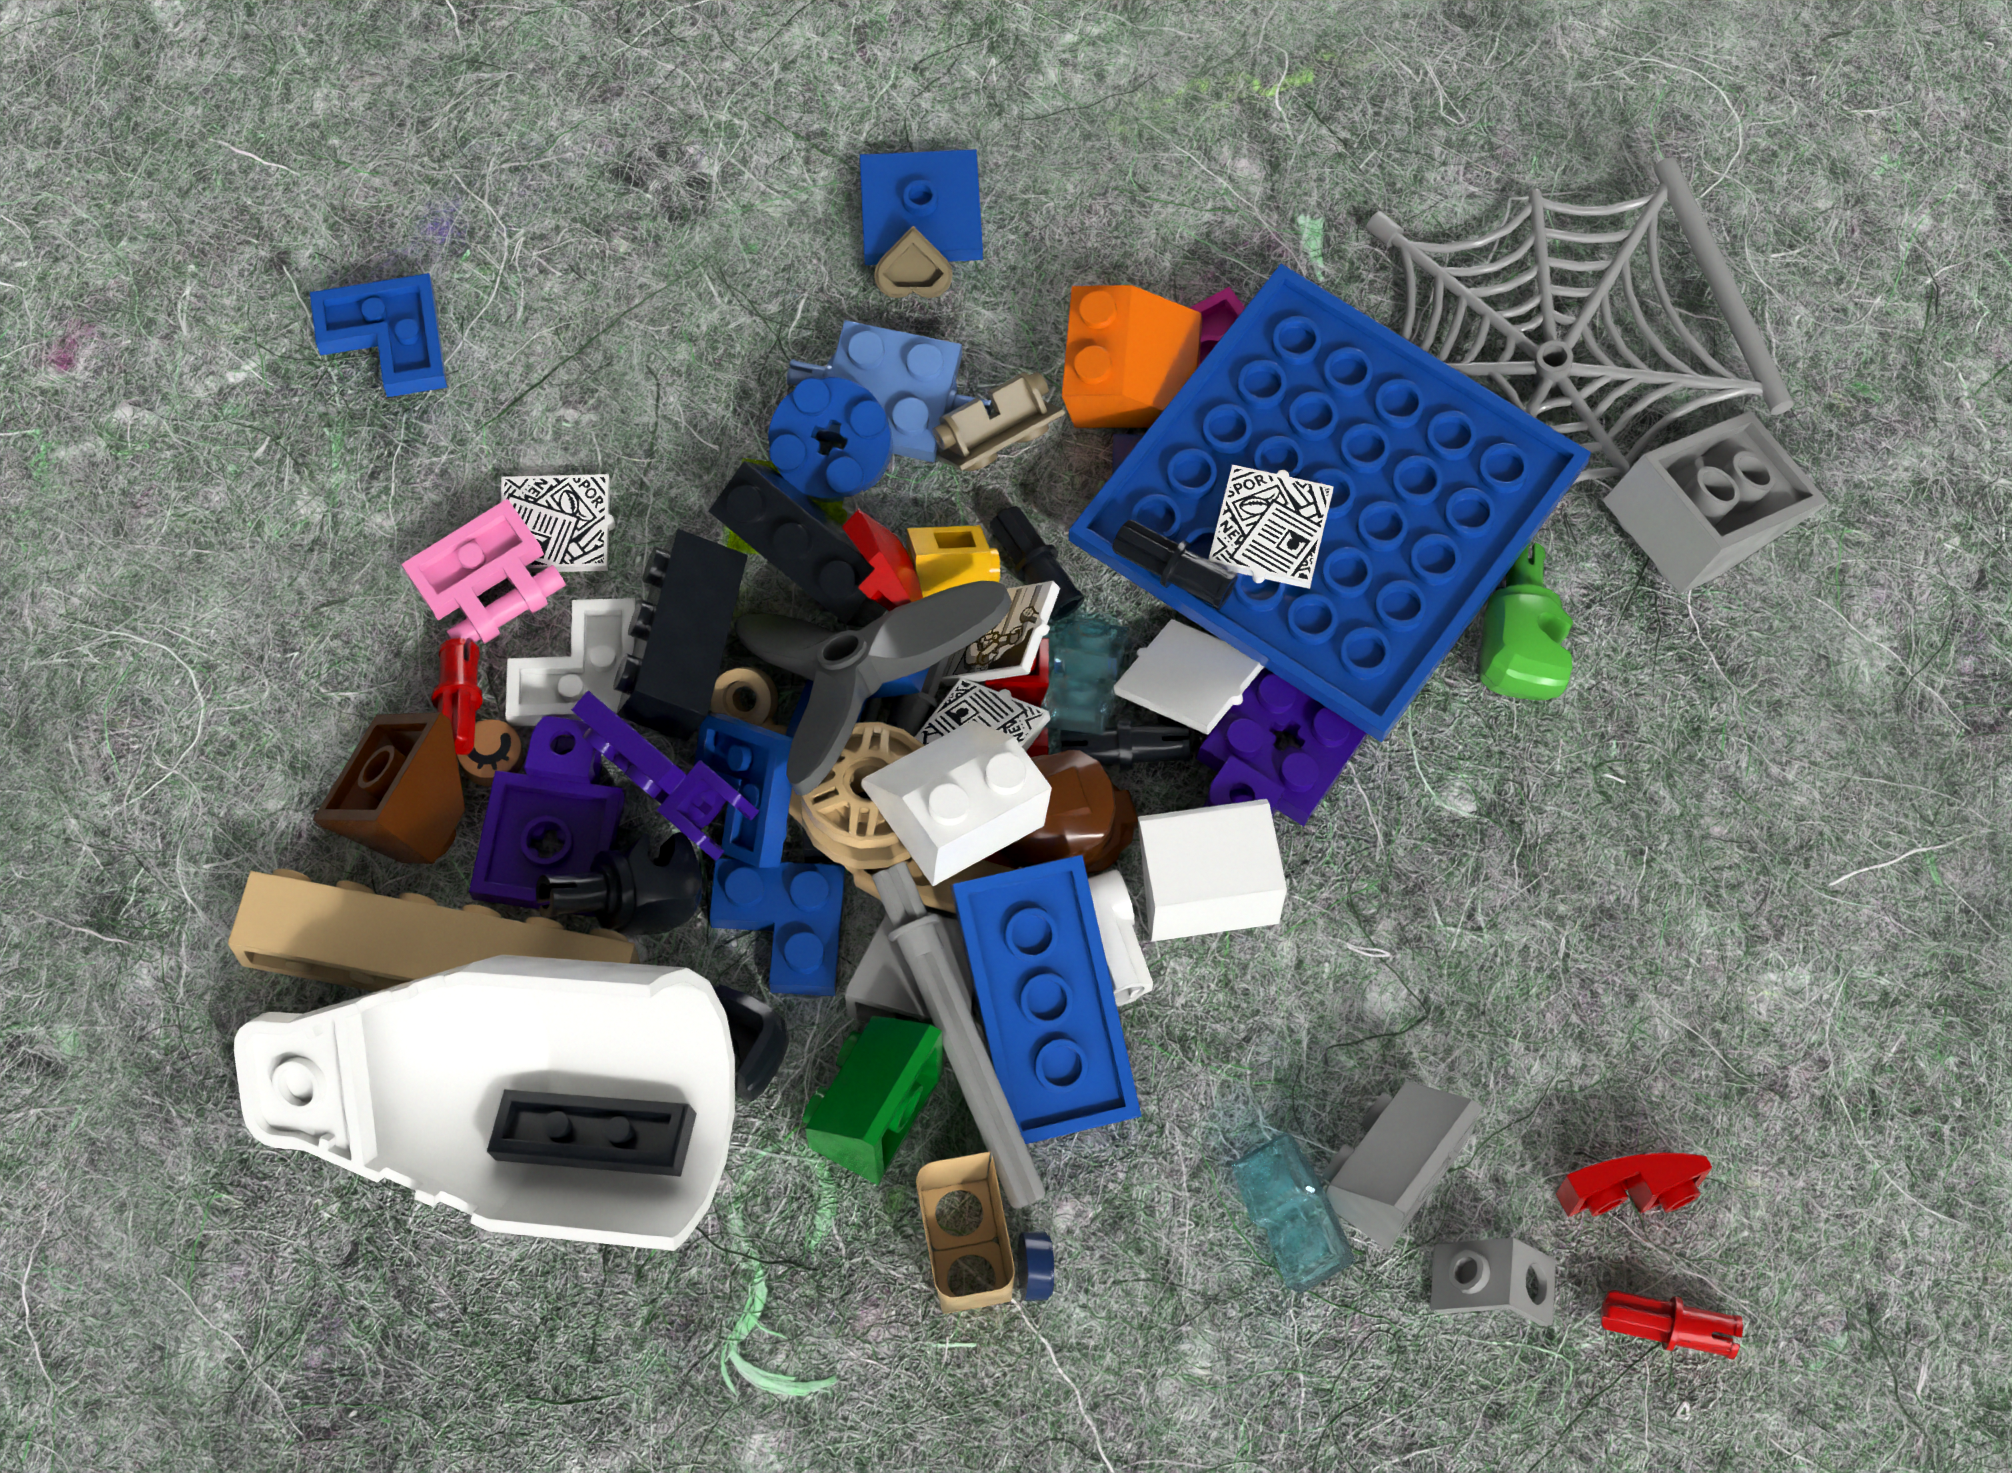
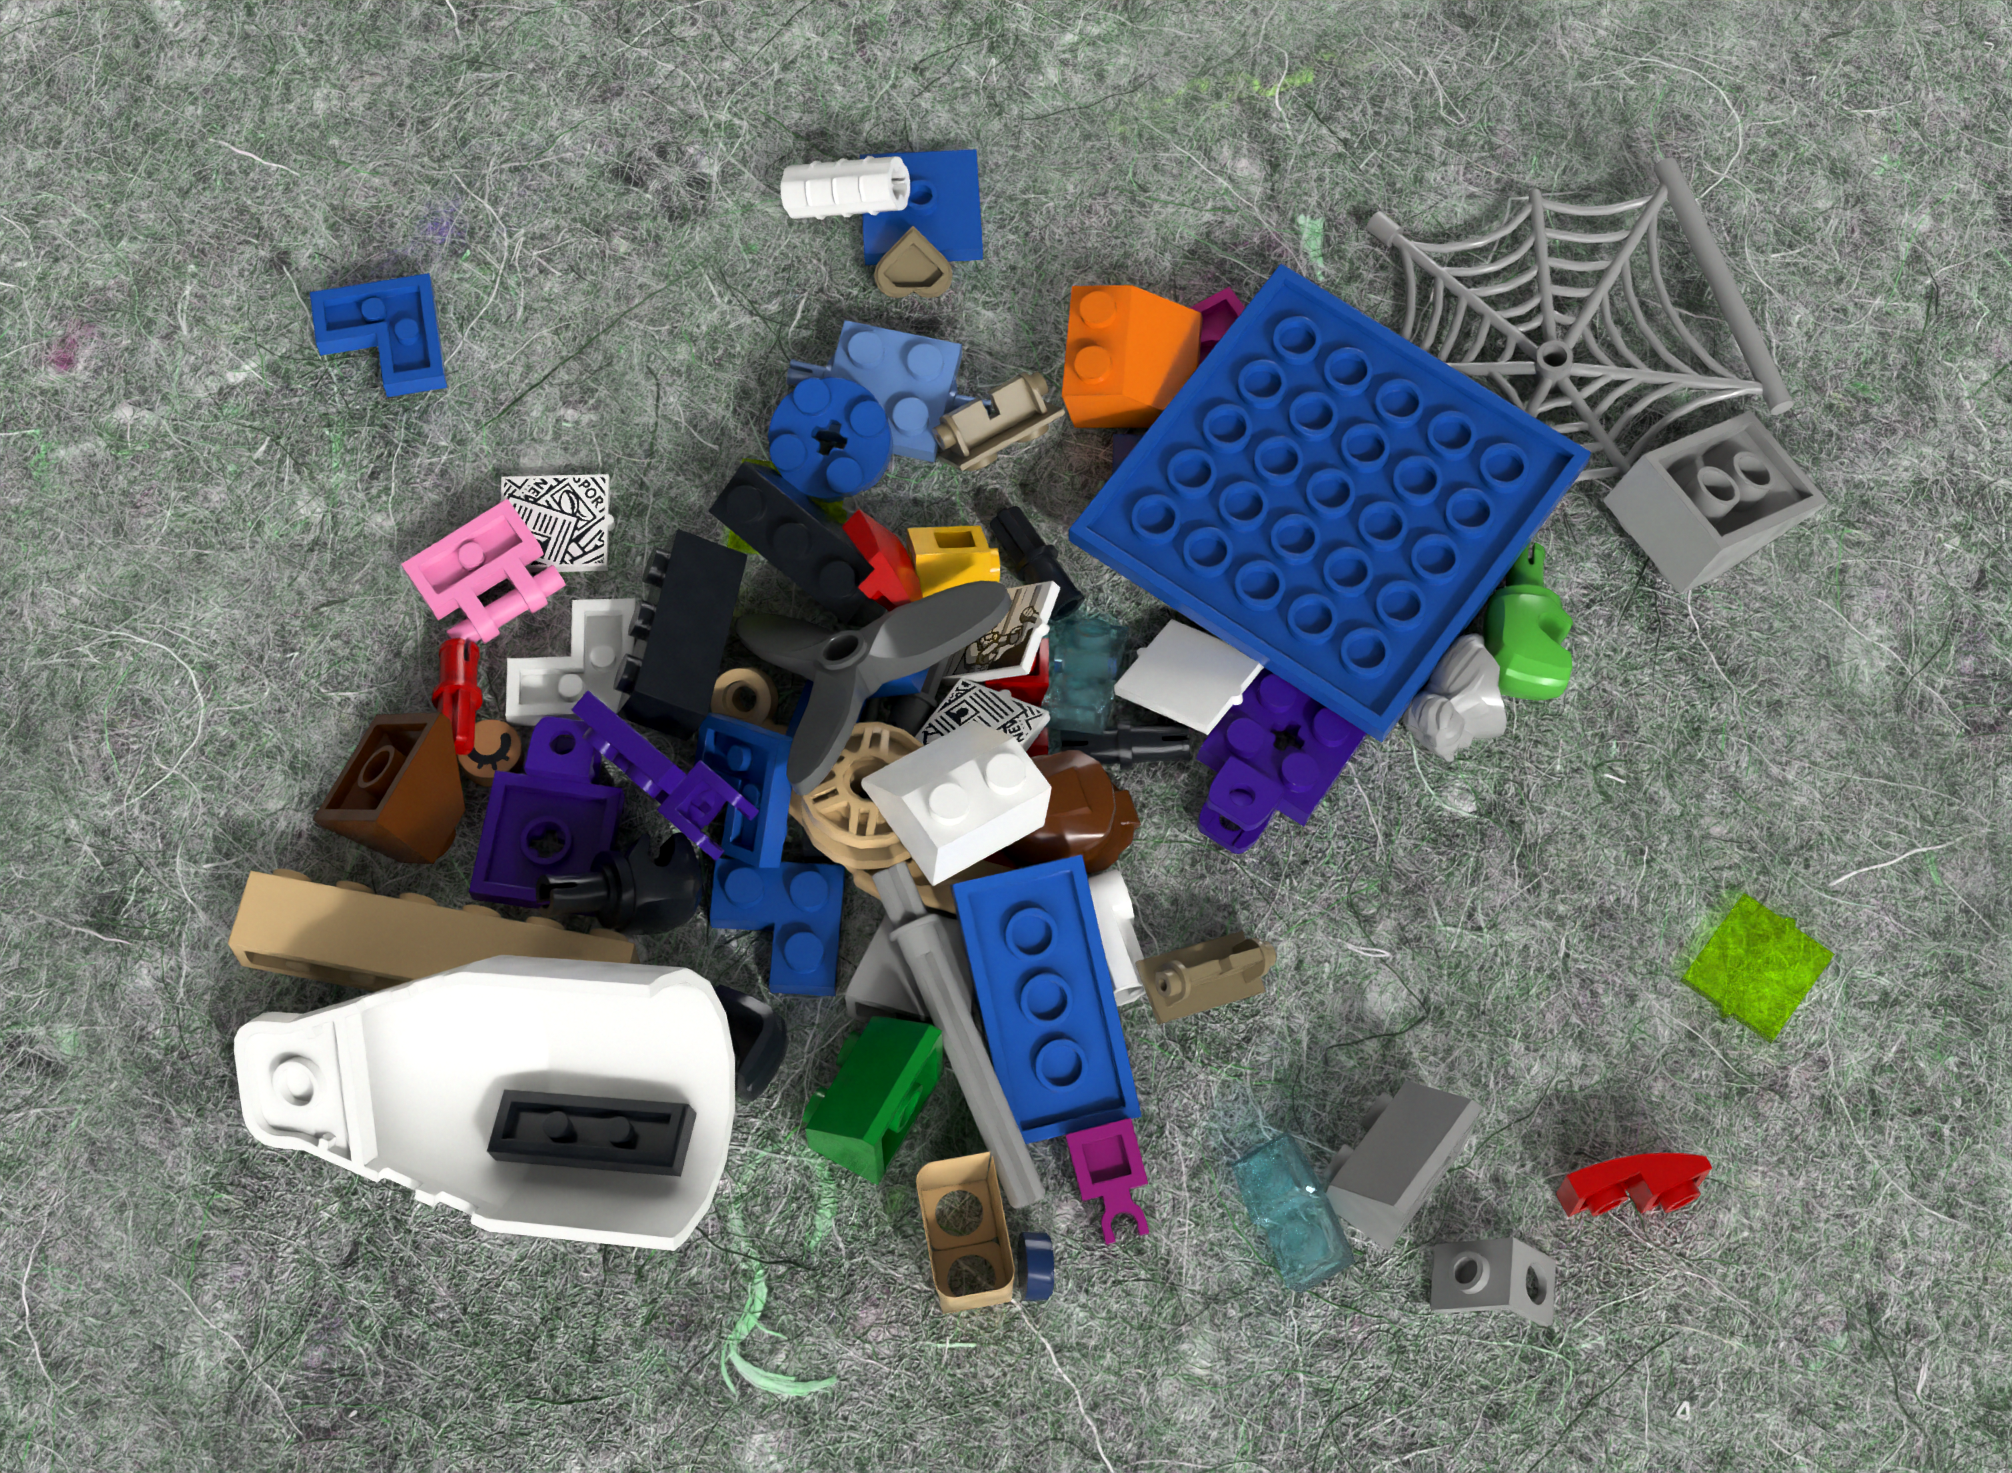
(845, 187): none -> white axle
(1107, 1167): none -> magenta plate
(1174, 563): black axle -> none
(1205, 975): none -> dark tan hinge
(1211, 870): white slope -> none
(1271, 526): white piece -> none
(1458, 700): none -> light grey hair
(1671, 1323): red axle -> none
(1757, 967): none -> clear neon green piece

